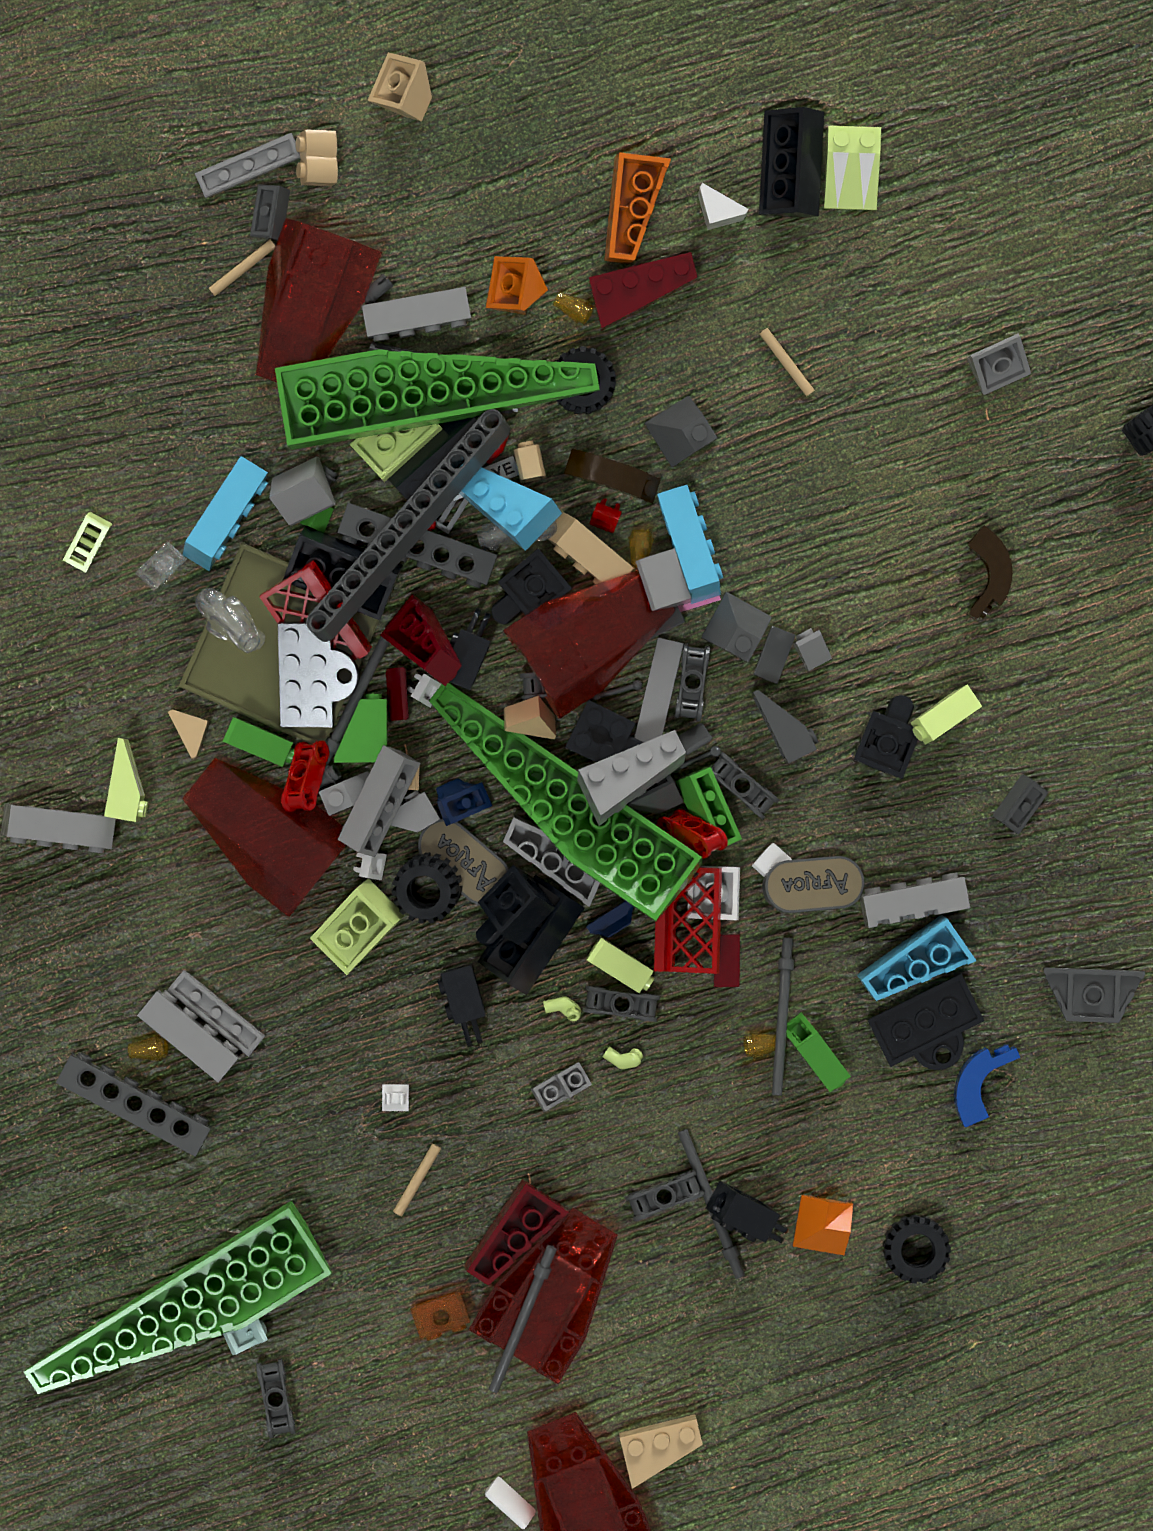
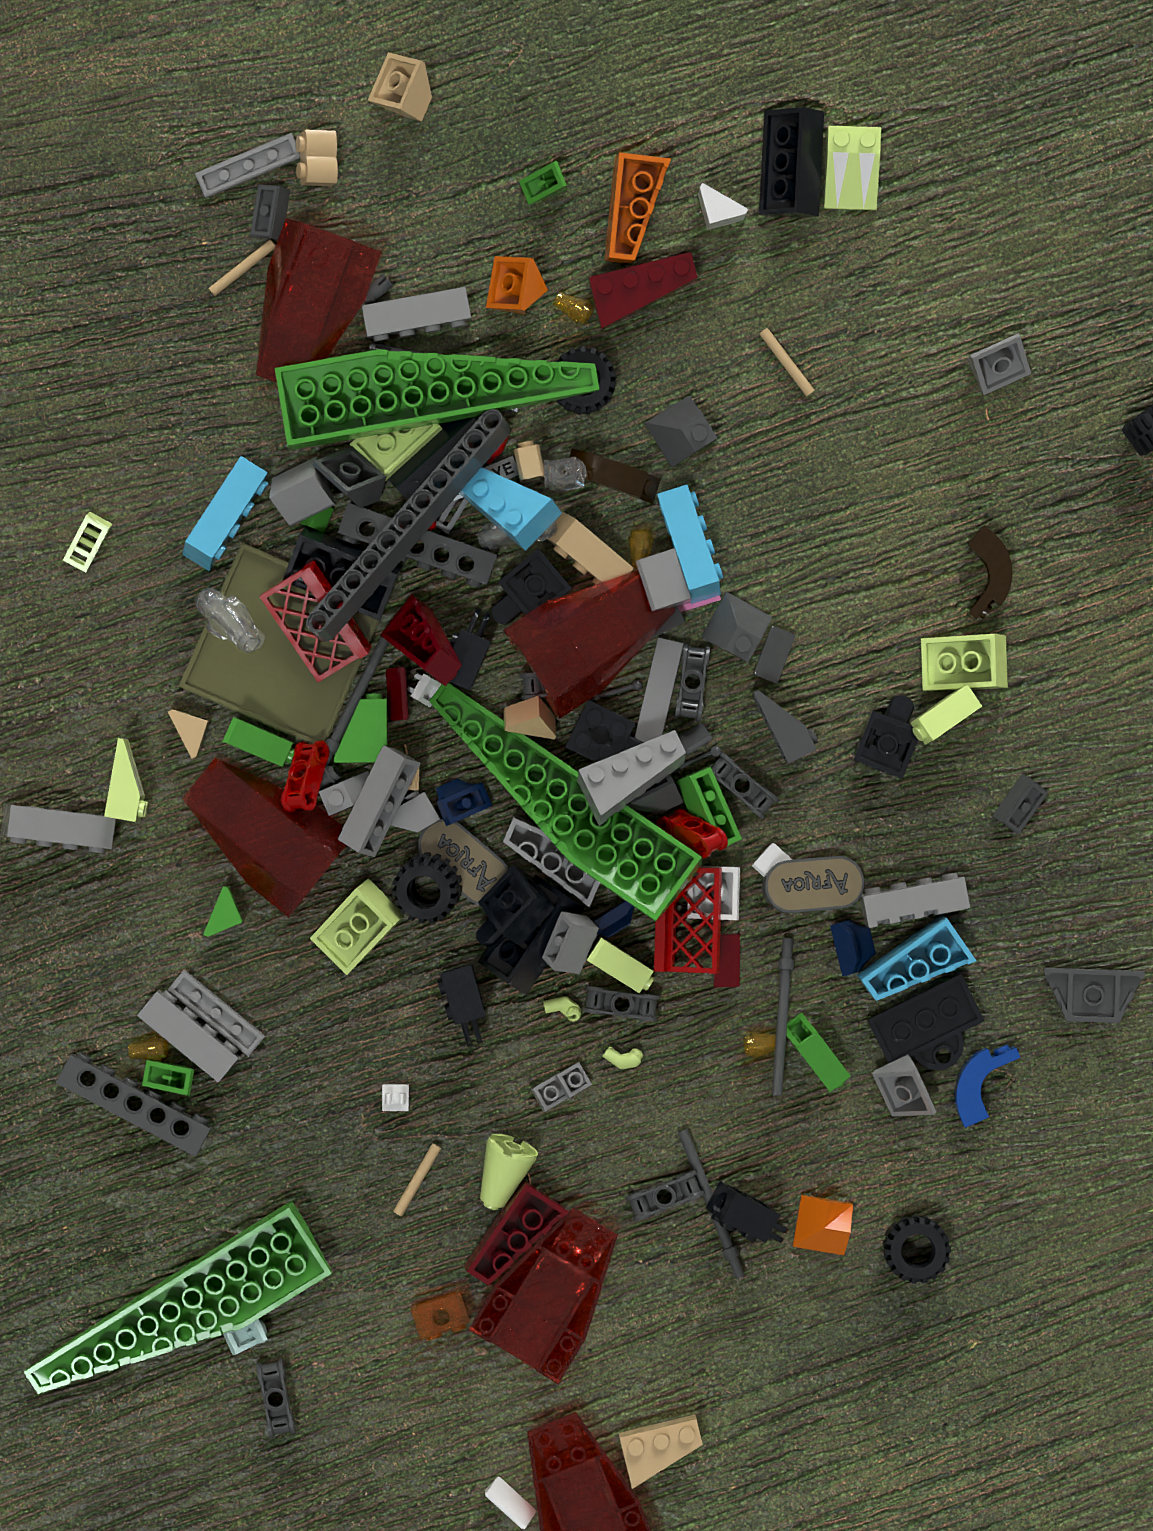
(161, 566): clear slope -> none
(168, 1077): none -> bright green slope
(225, 913): none -> bright green slope
(310, 677): plate -> none
(353, 475): none -> dark grey slope
(371, 866): white tile -> none
(504, 1169): none -> yellowish green cone
(541, 1273): dark grey bar -> none
(543, 183): none -> bright green slope
(570, 942): none -> light grey brick
(572, 479): none -> clear brick
(605, 517): red tile -> none
(812, 649): light grey slope -> none
(852, 945): none -> dark blue slope
(903, 1088): none -> light grey slope
(964, 660): none -> yellowish green slope

